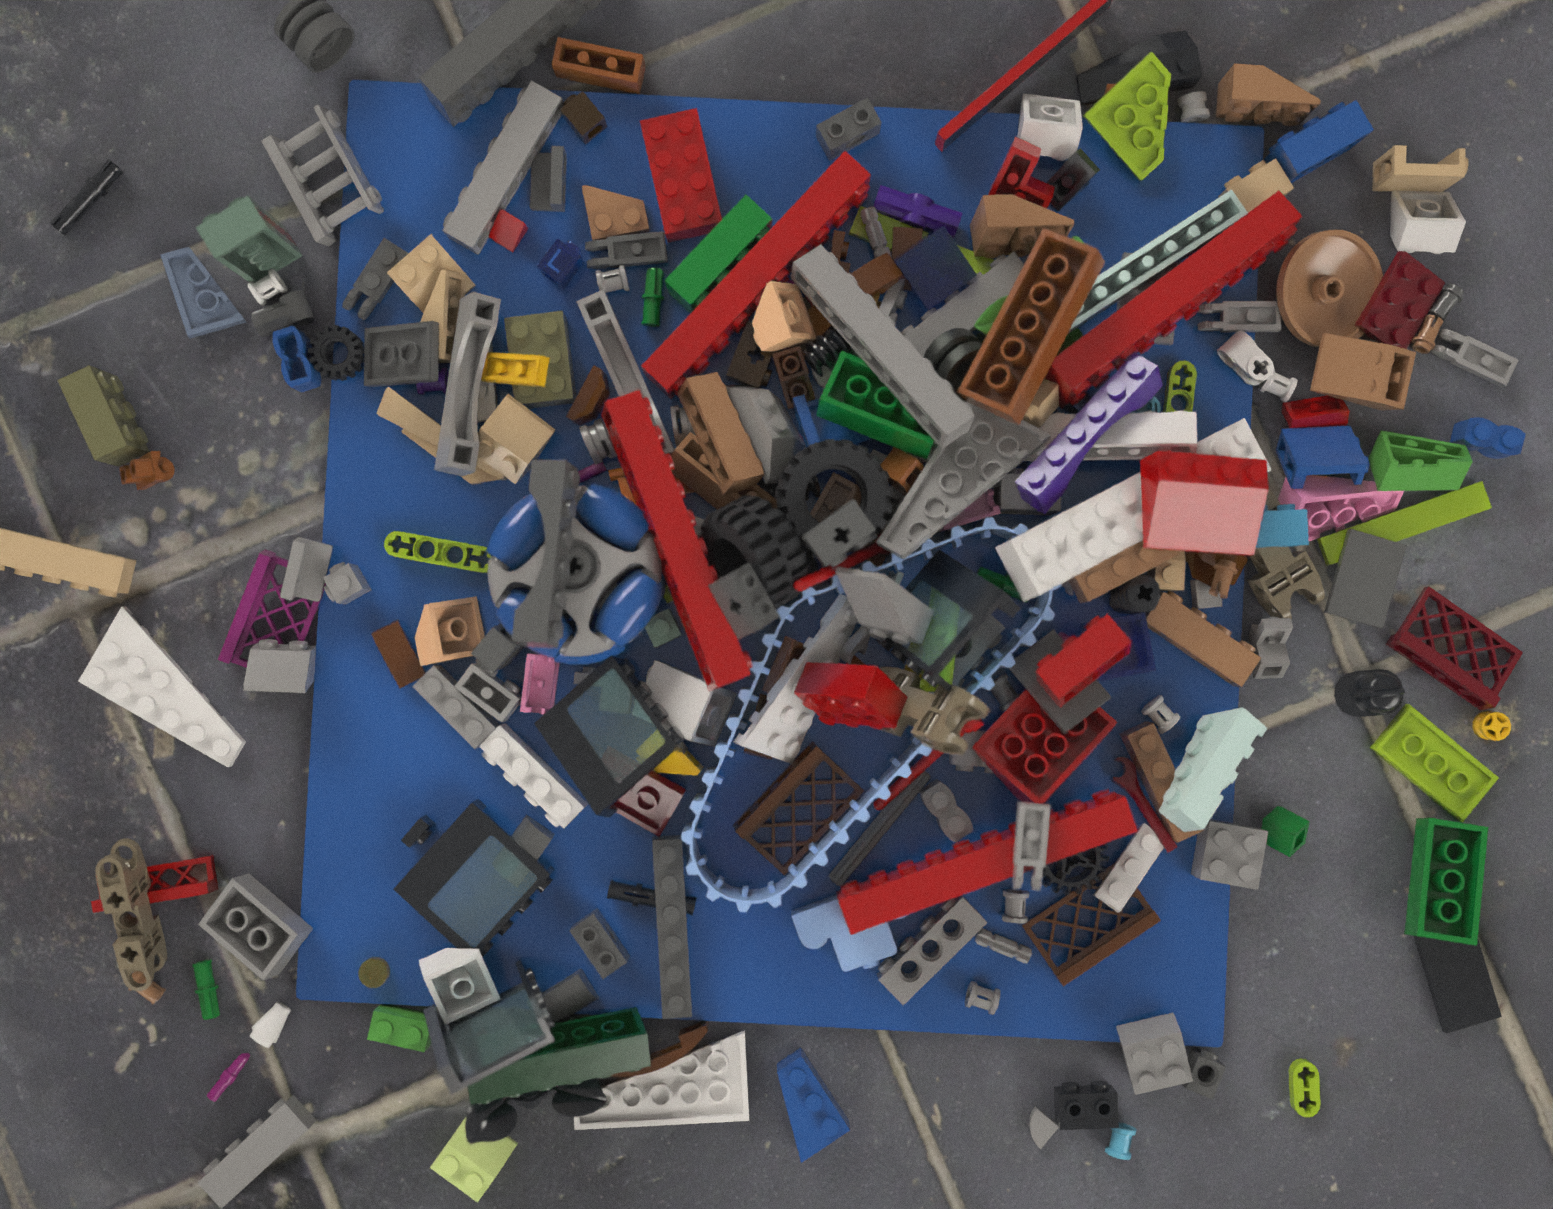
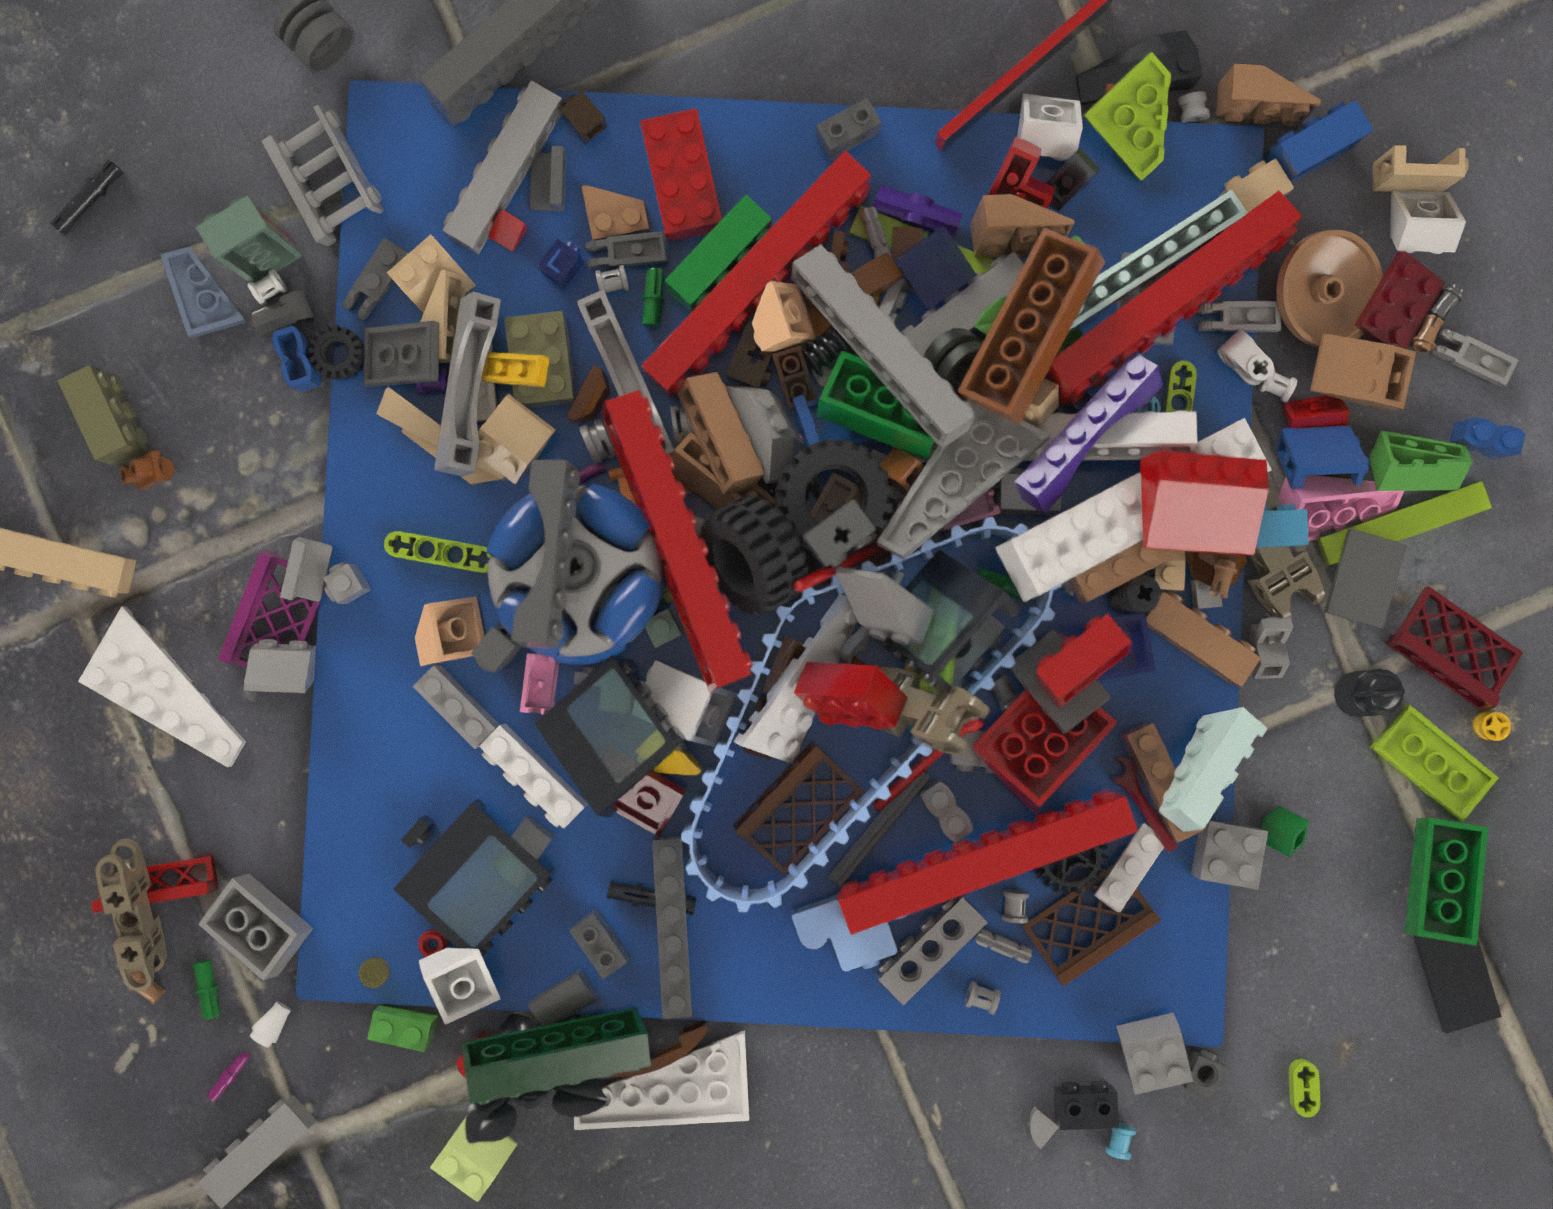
(398, 653): reddish brown slope -> none
(424, 945): none -> red plate
(490, 692): light grey brick -> none
(491, 1035): panel -> none
(598, 65): dark orange brick -> none
(743, 601): dark grey brick -> none
(810, 1105): blue wedge -> none
(1030, 842): light grey hinge -> none
(1163, 723): white bush -> none

